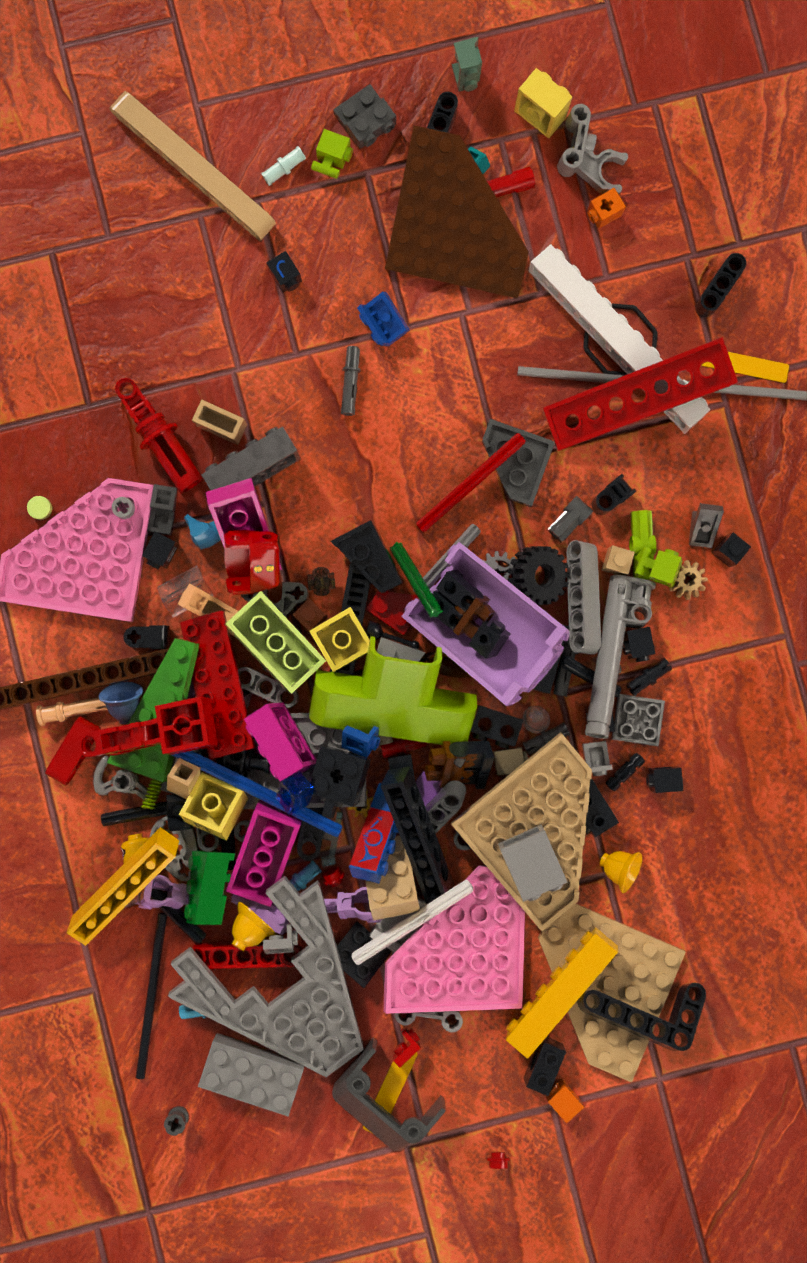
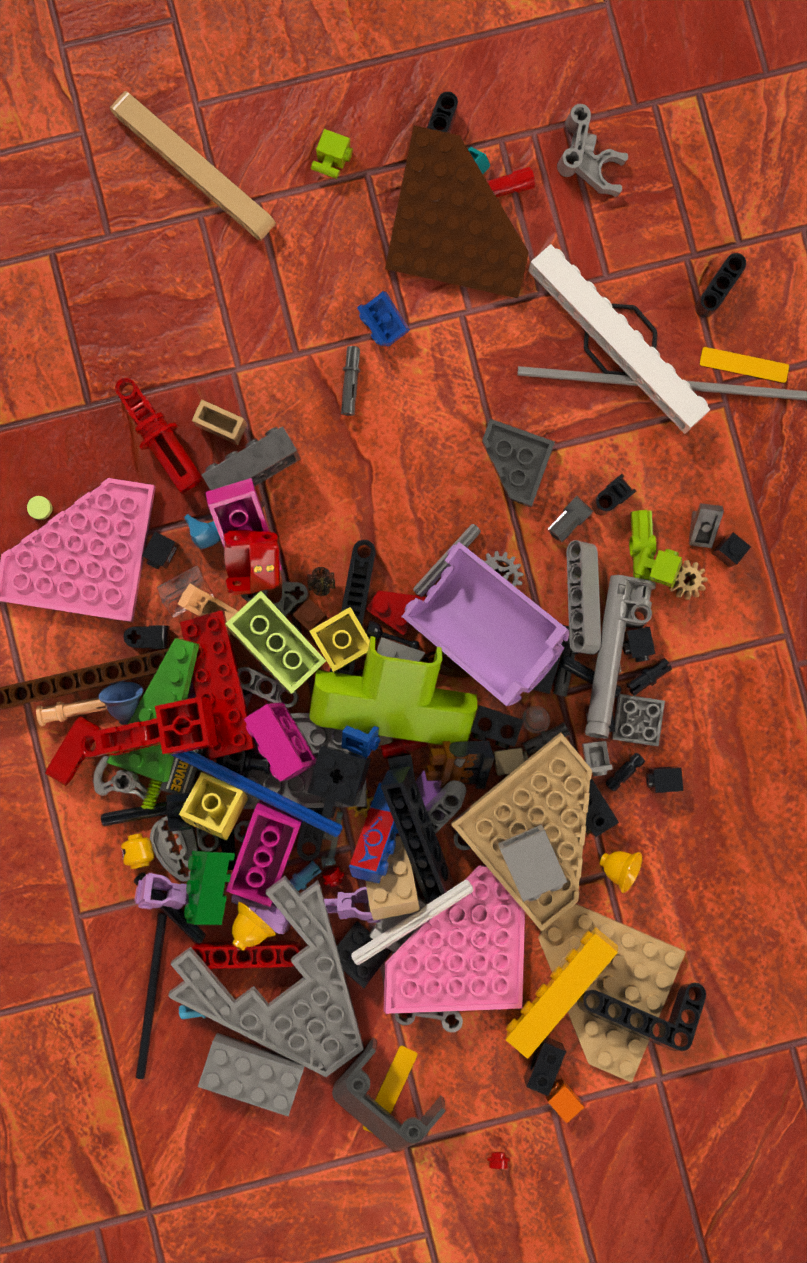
(115, 505): light grey bush -> none
(123, 886): yellow brick -> none
(162, 509): dark grey slope -> none
(174, 1128): dark grey bush -> none
(182, 778): tan brick -> none
(277, 944): light grey bracket -> none
(283, 166): light aqua pin -> none
(284, 272): black brick -> none
(294, 793): clear blue brick -> none
(365, 117): dark grey plate -> none
(369, 554): black wing -> none
(403, 1051): red bracket -> none
(416, 580): green axle -> none
(461, 604): black hips -> none
(469, 64): sand green window -> none
(471, 482): red axle -> none
(490, 638): black brick -> none
(524, 574): black tyre -> none
(543, 102): light yellow brick -> none
(609, 200): orange brick -> none
(618, 561): tan brick -> none
(645, 379): red plate -> none

